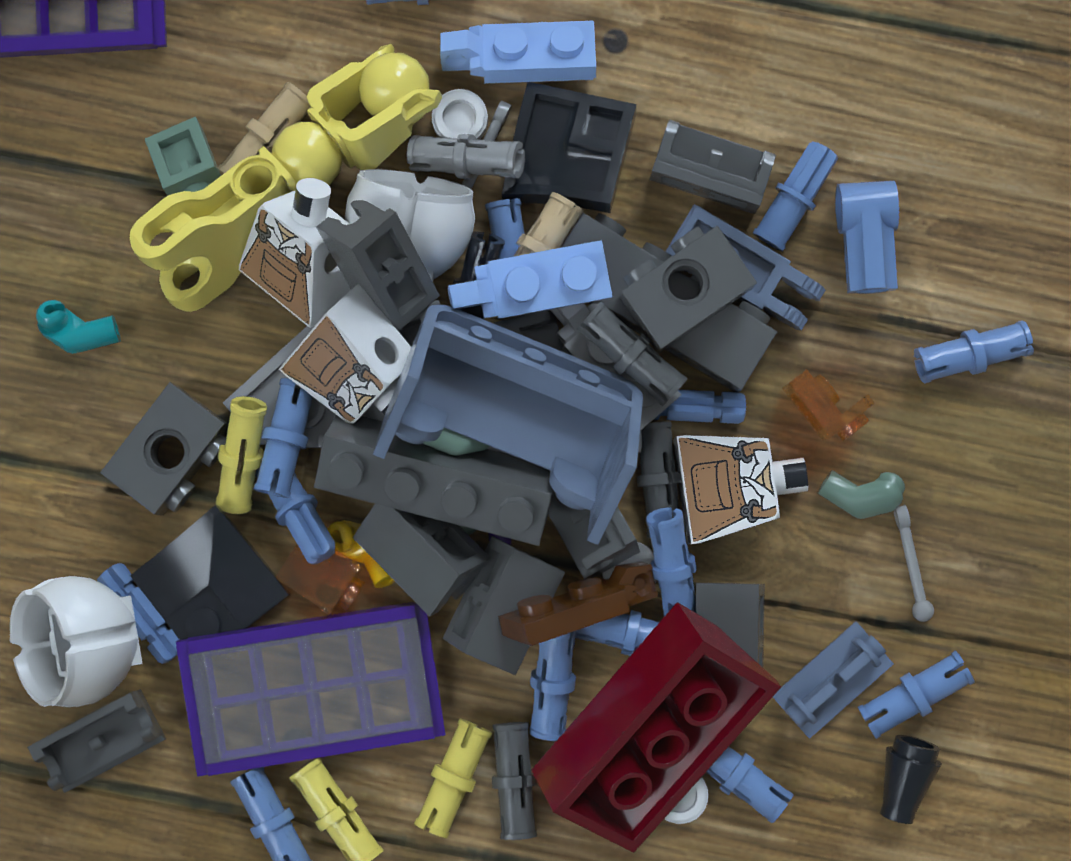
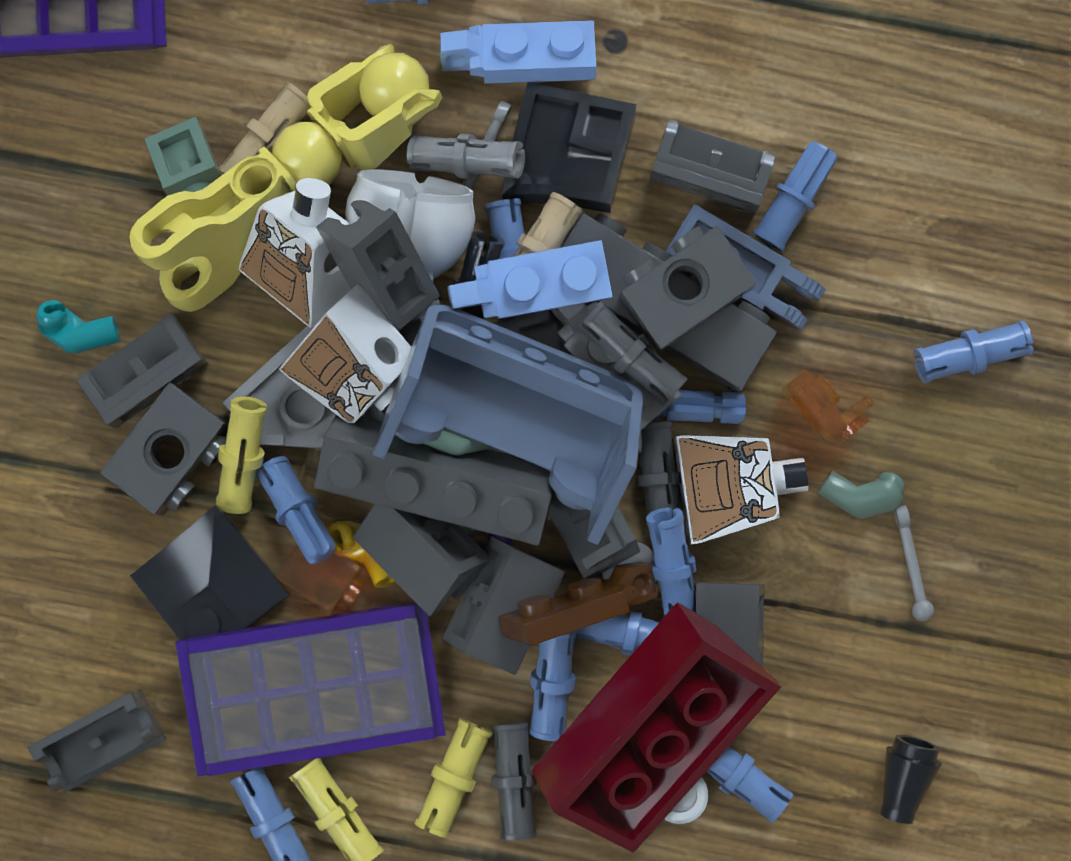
(73, 641): white piece -> none
(141, 371): none -> dark grey hinge
(148, 621): medium blue axle -> none
(284, 439): medium blue pin -> none
(460, 113): white tile -> none
(833, 679): sand blue hinge -> none
(867, 219): medium blue piece -> none
(916, 694): medium blue pin -> none

